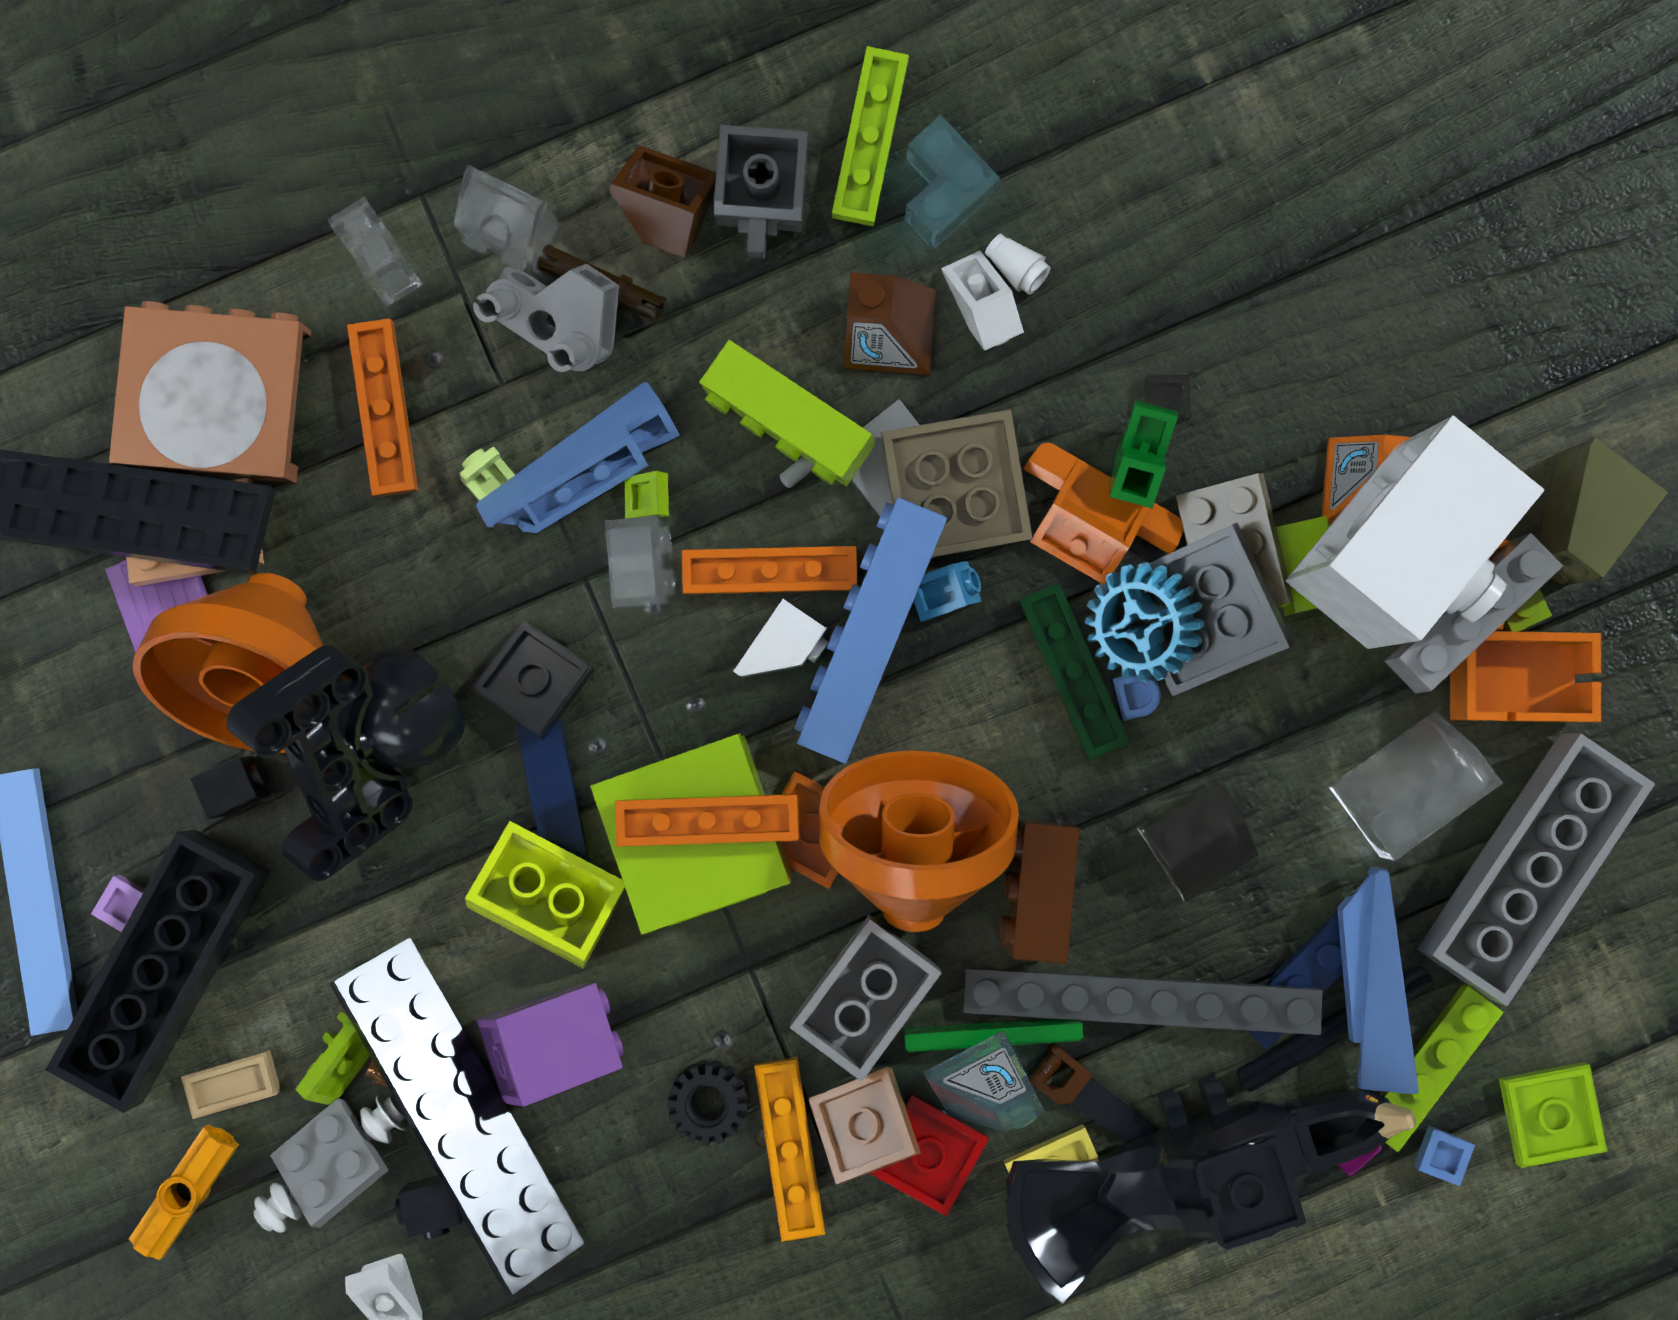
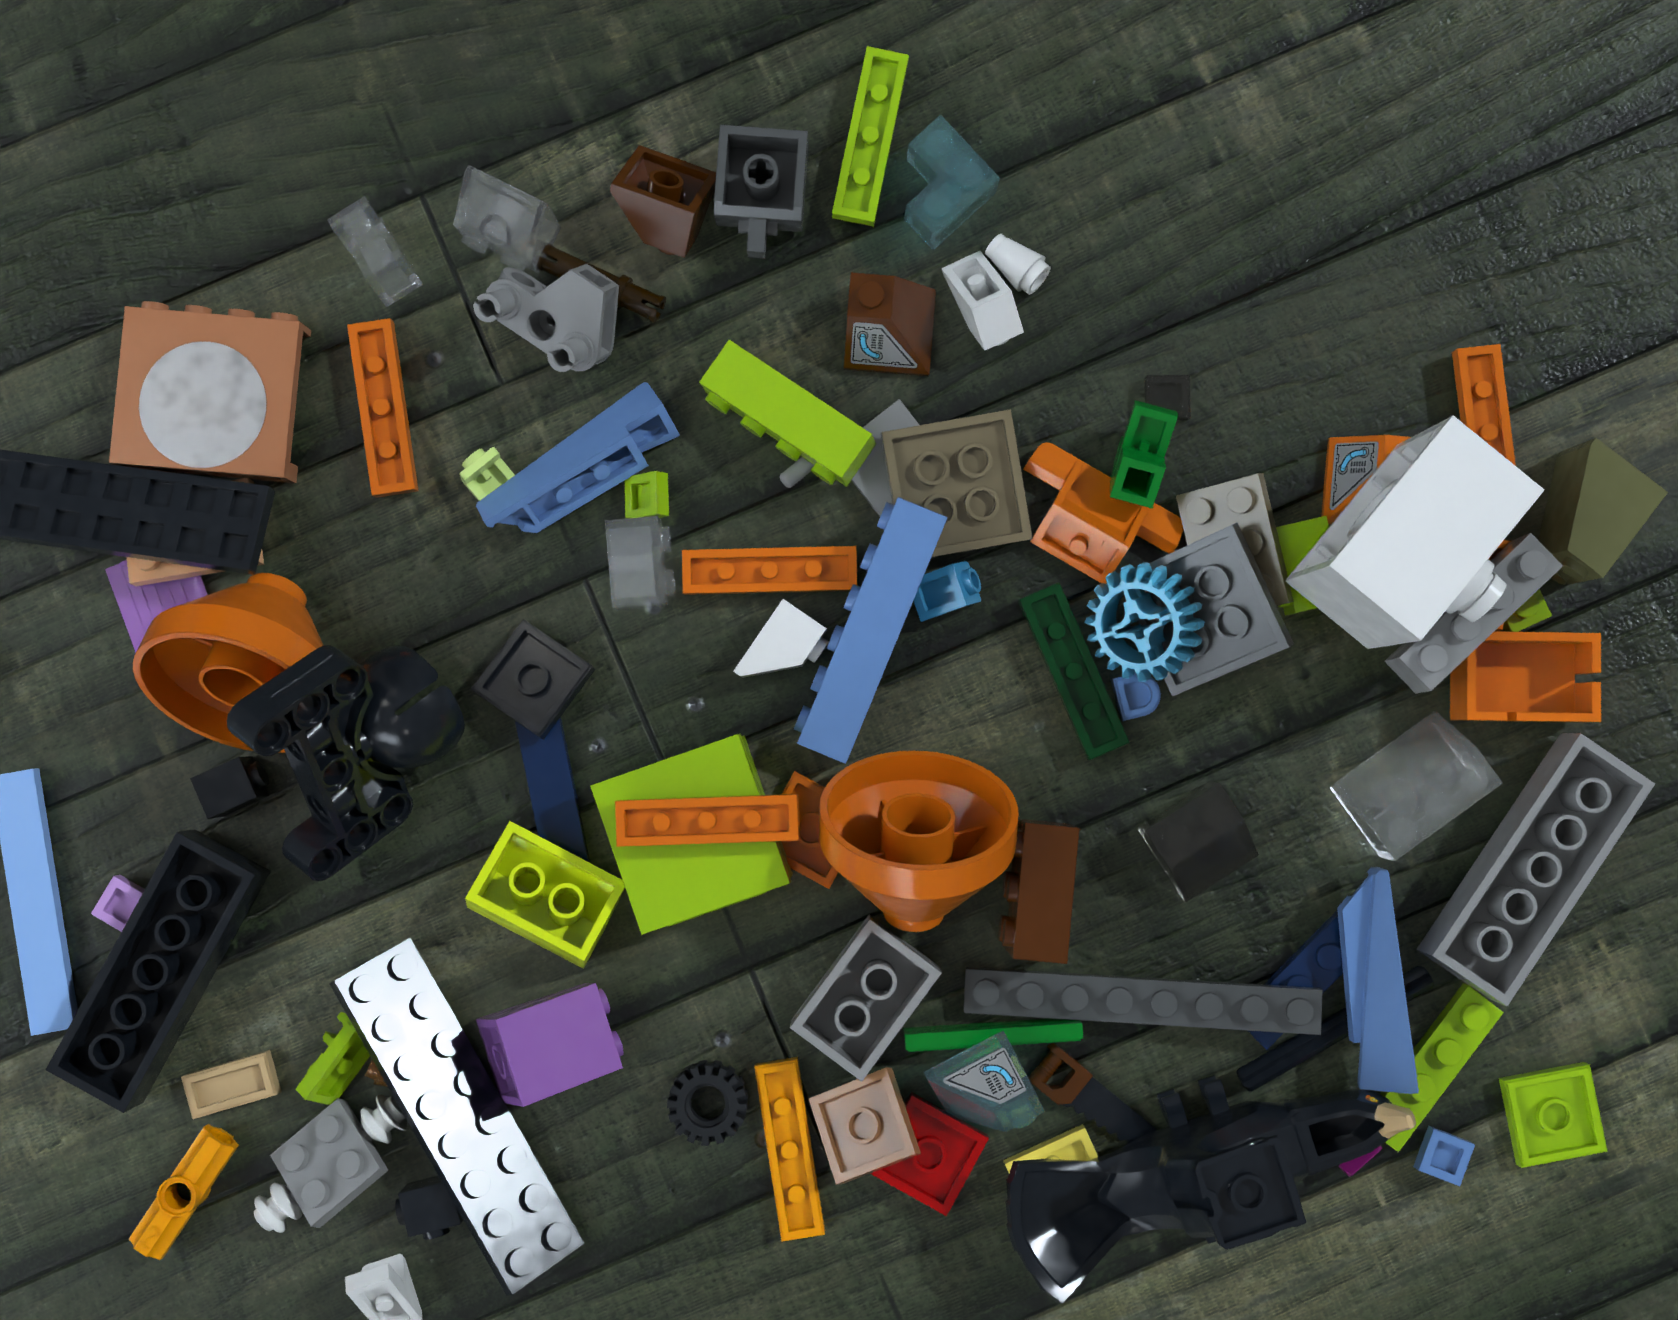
(1484, 396): none -> orange plate

